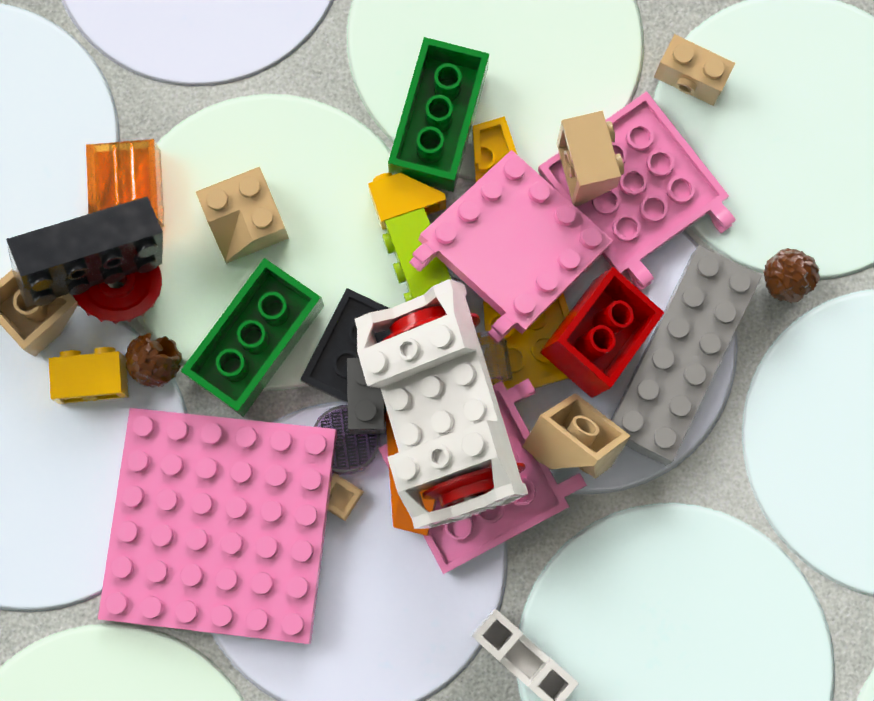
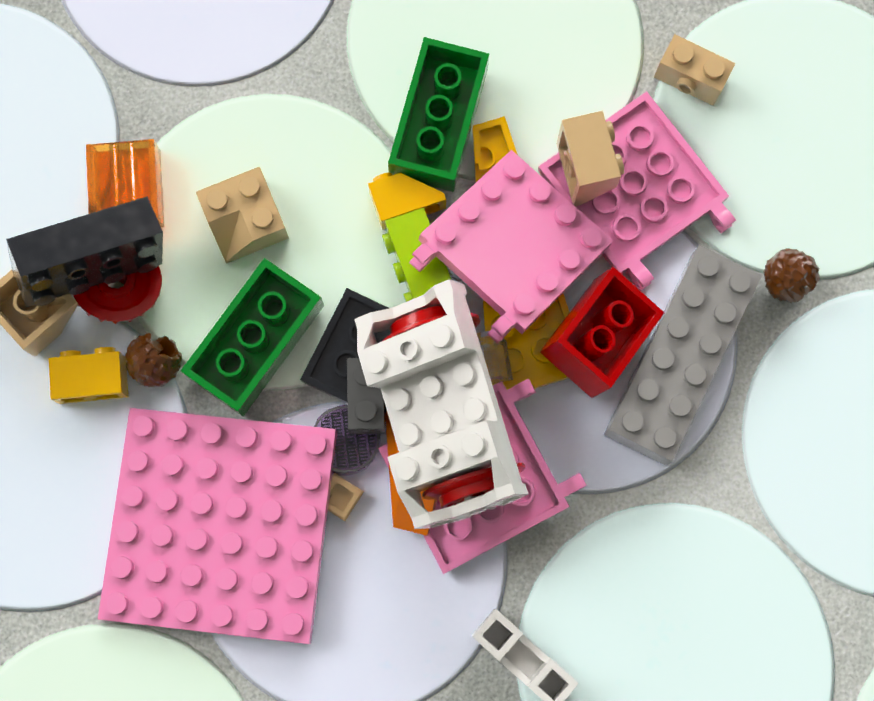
(576, 436): tan slope -> none

